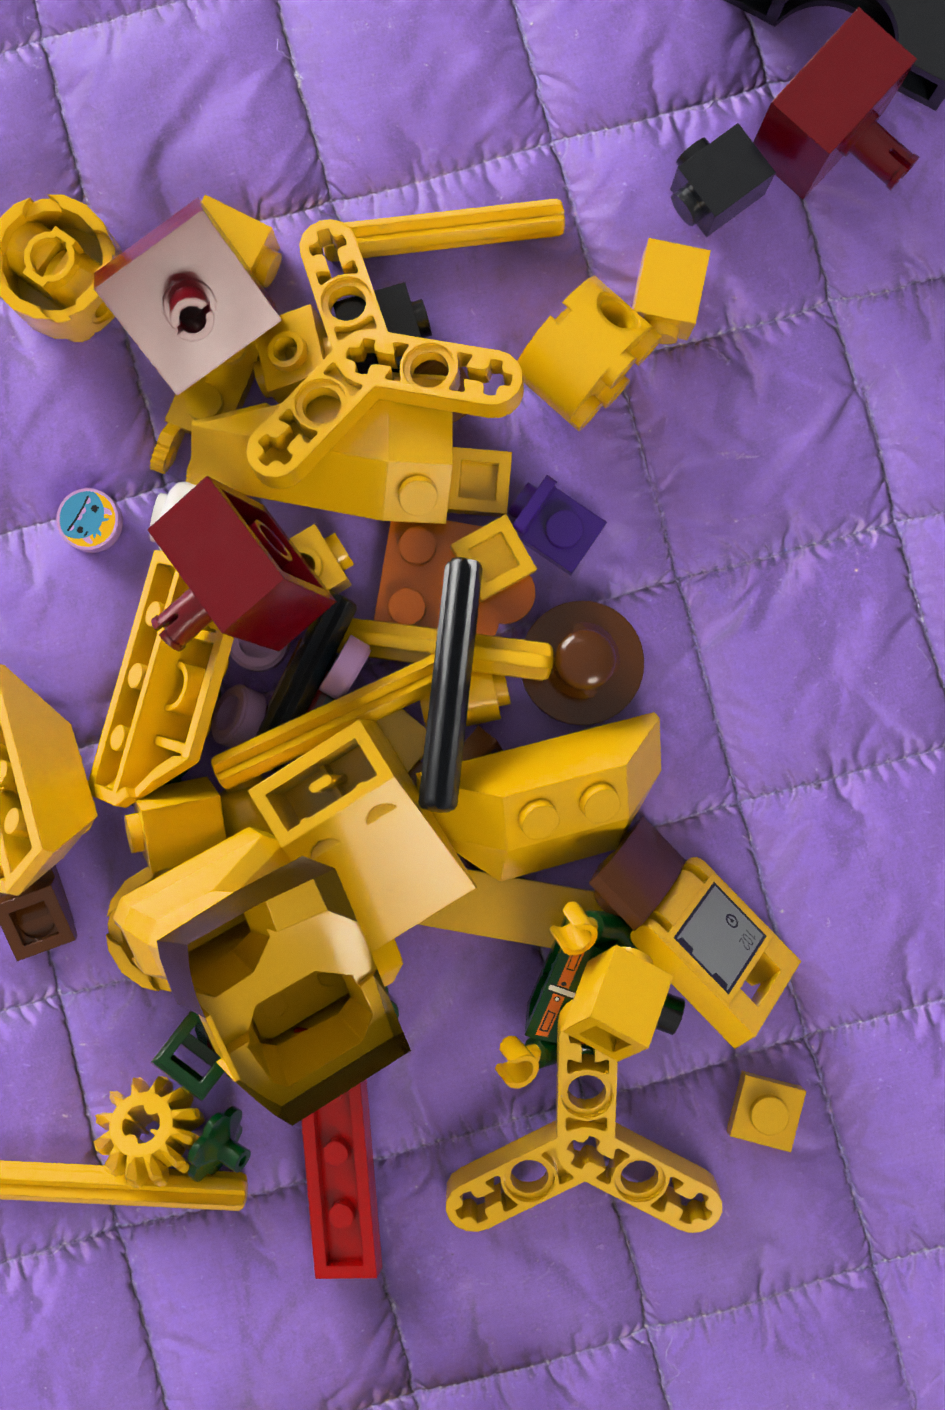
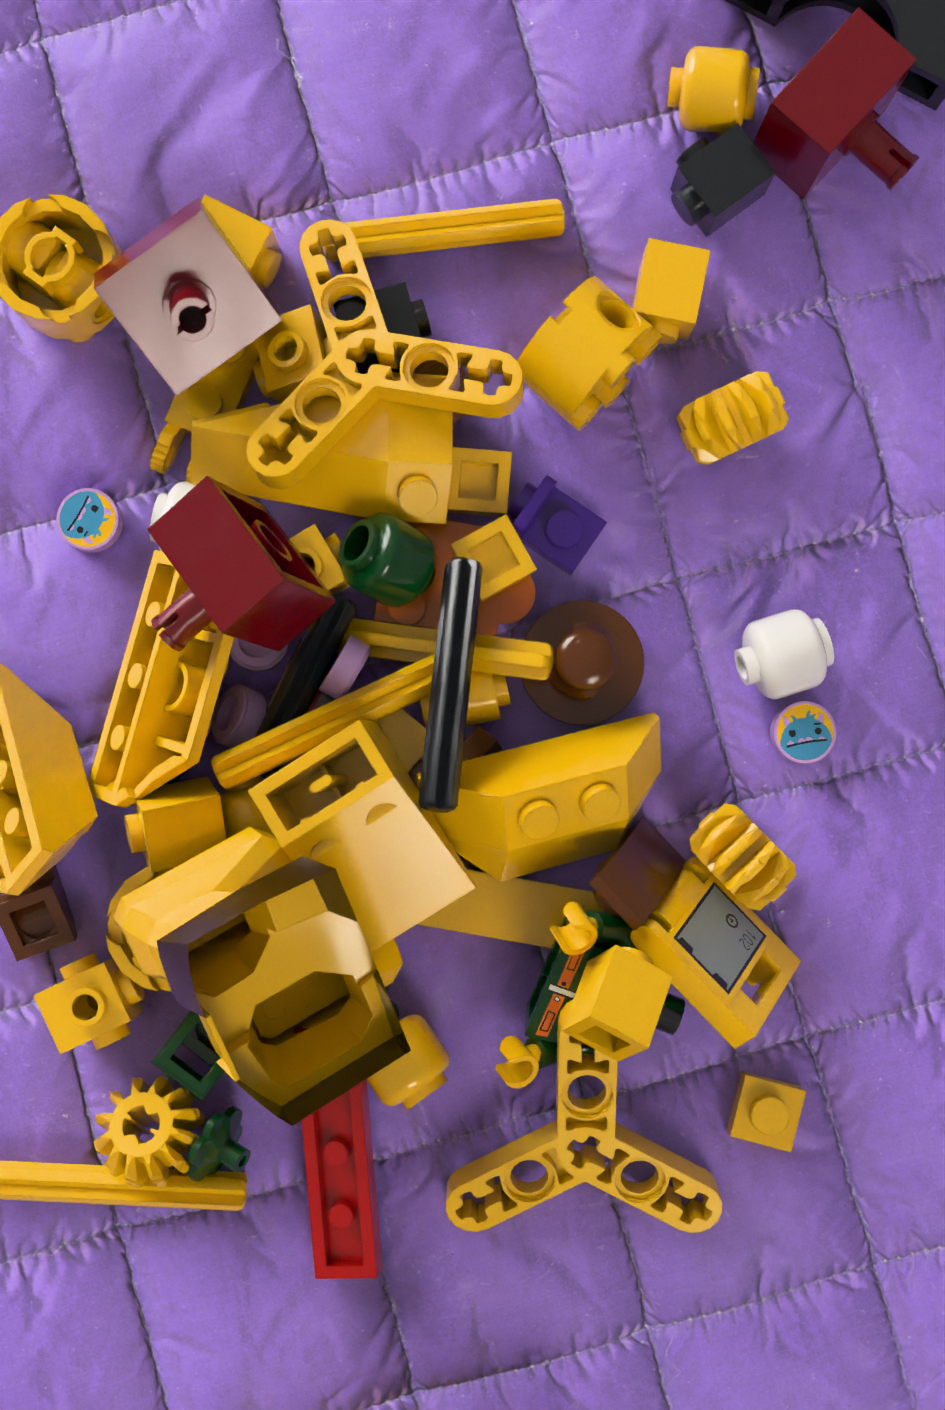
(74, 1014): none -> yellow brick
(387, 559): none -> dark green head
(415, 1073): none -> yellow head
(714, 89): none -> yellow head
(732, 417): none -> yellow gear
(742, 857): none -> yellow gear
(784, 653): none -> white head
(803, 732): none -> tile

